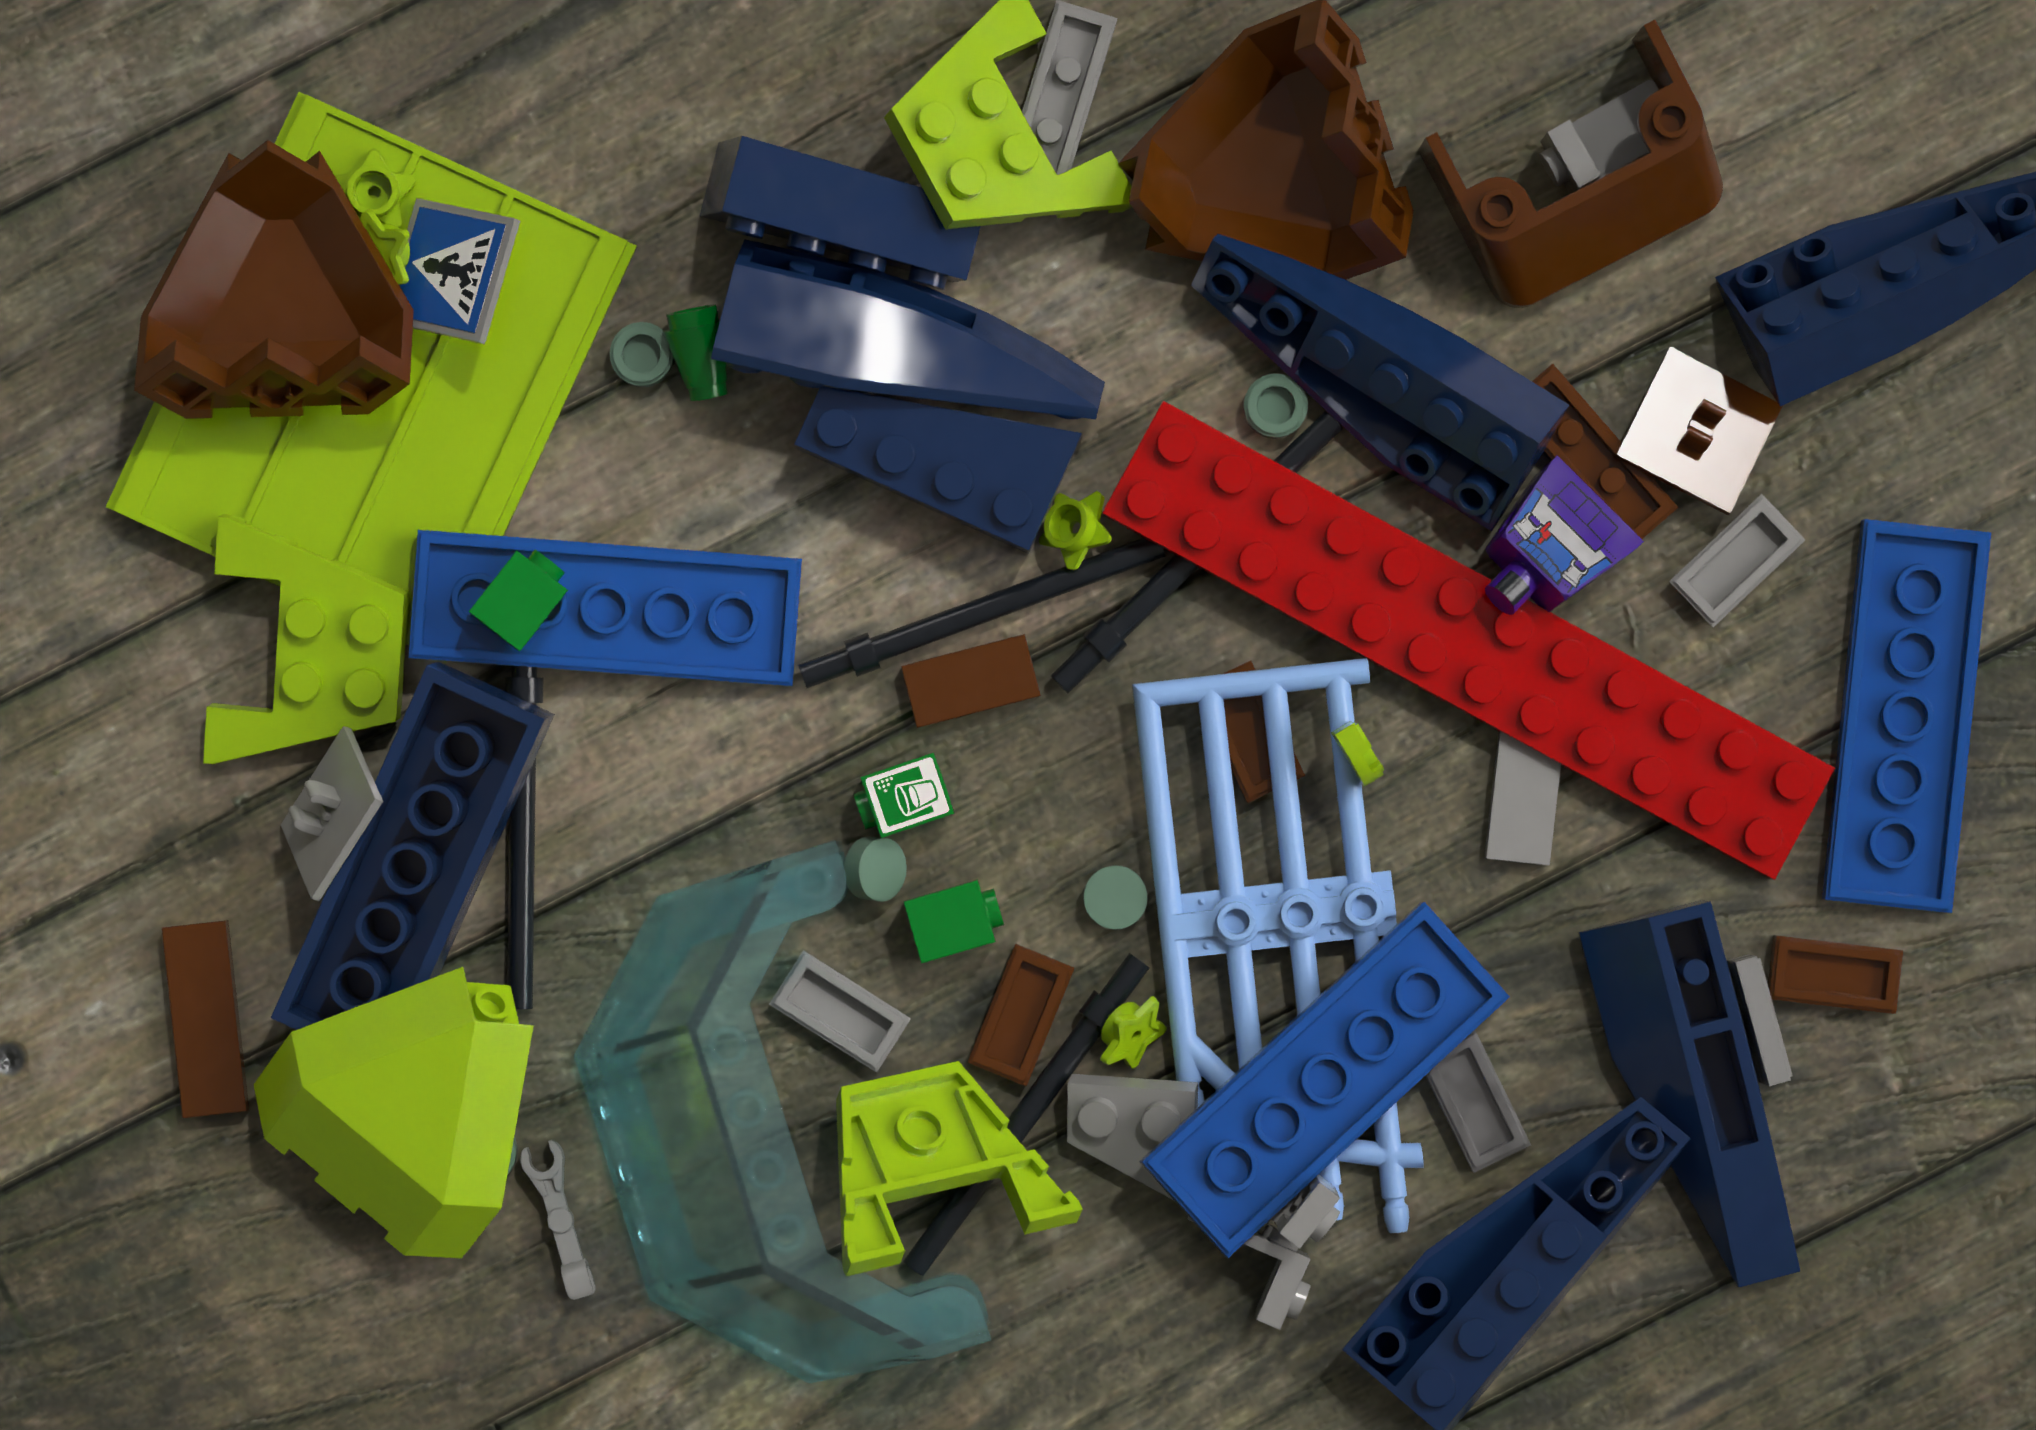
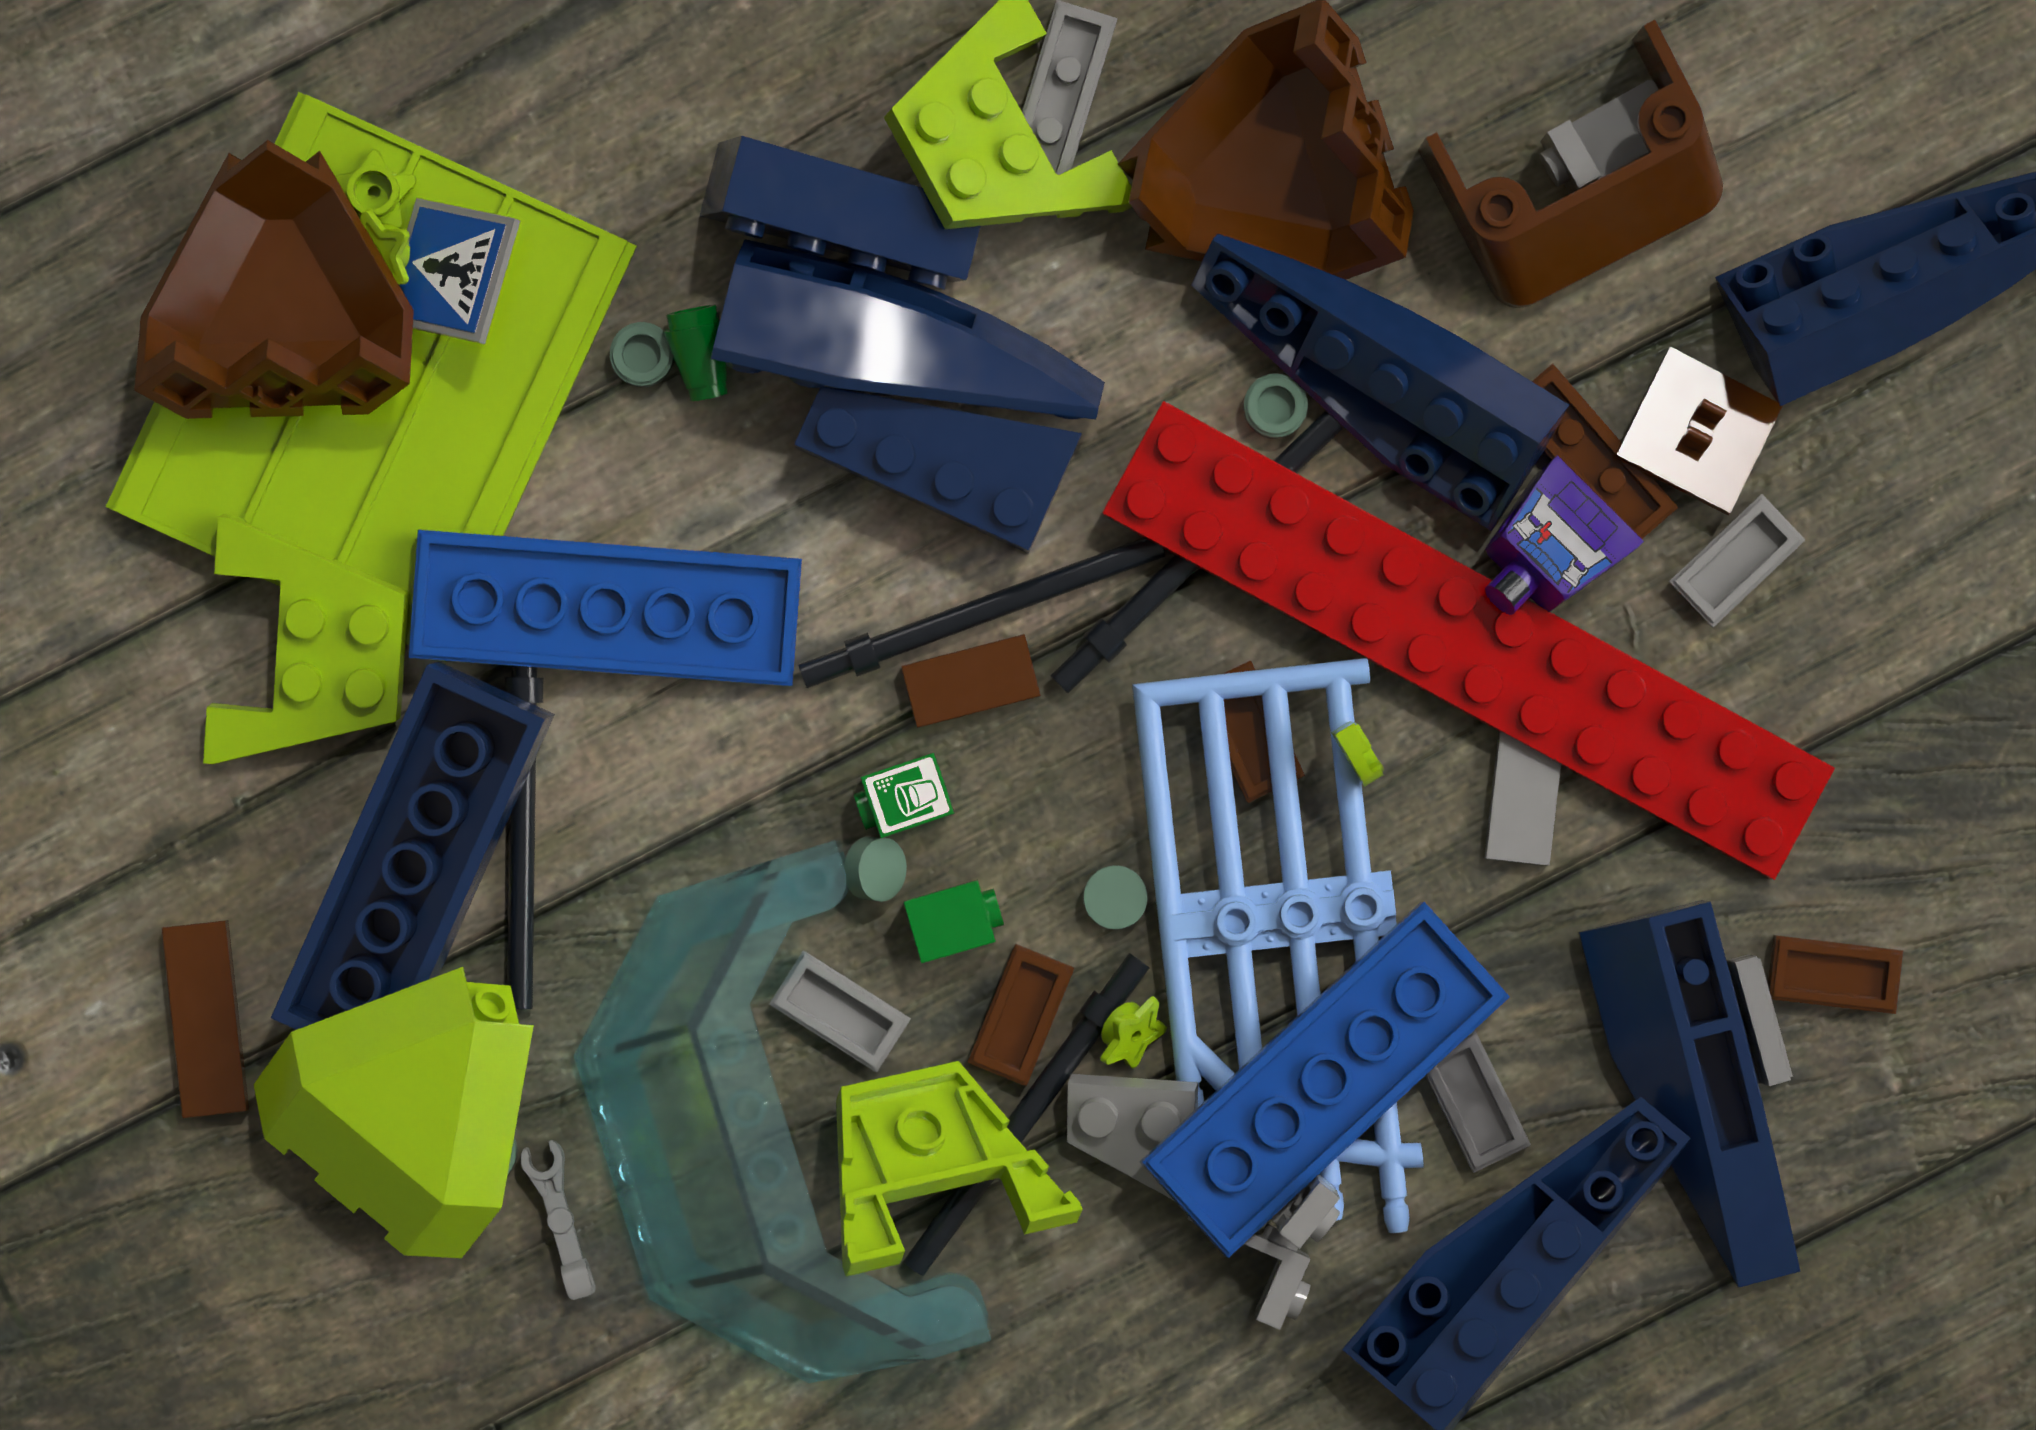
(331, 813): light grey piece -> none
(520, 598): green brick -> none
(1060, 523): lime plate -> none
(1906, 715): blue tile -> none

